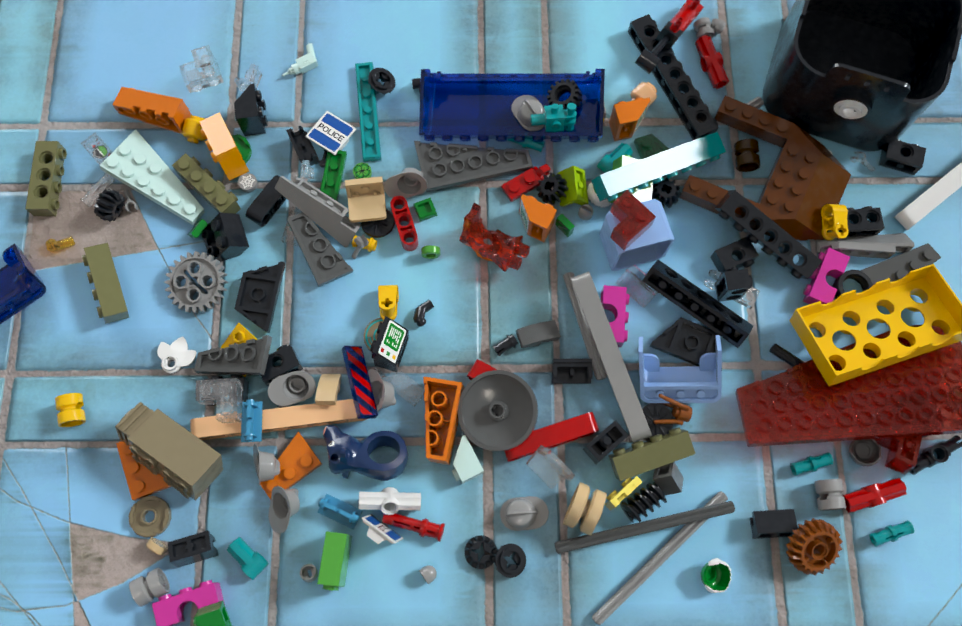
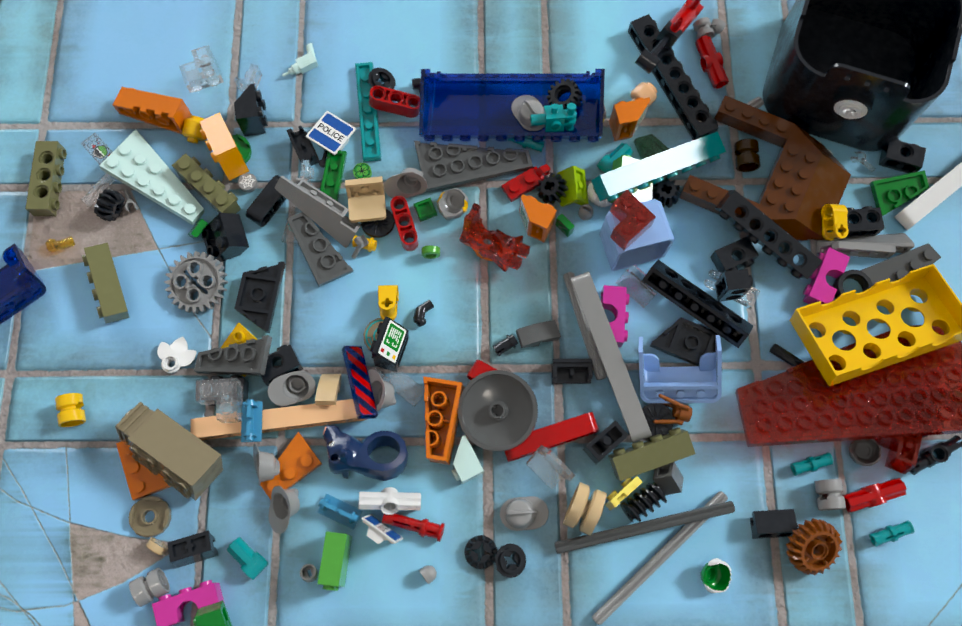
(388, 95): none -> red beam
(452, 203): none -> light grey hair
(896, 190): none -> green wing

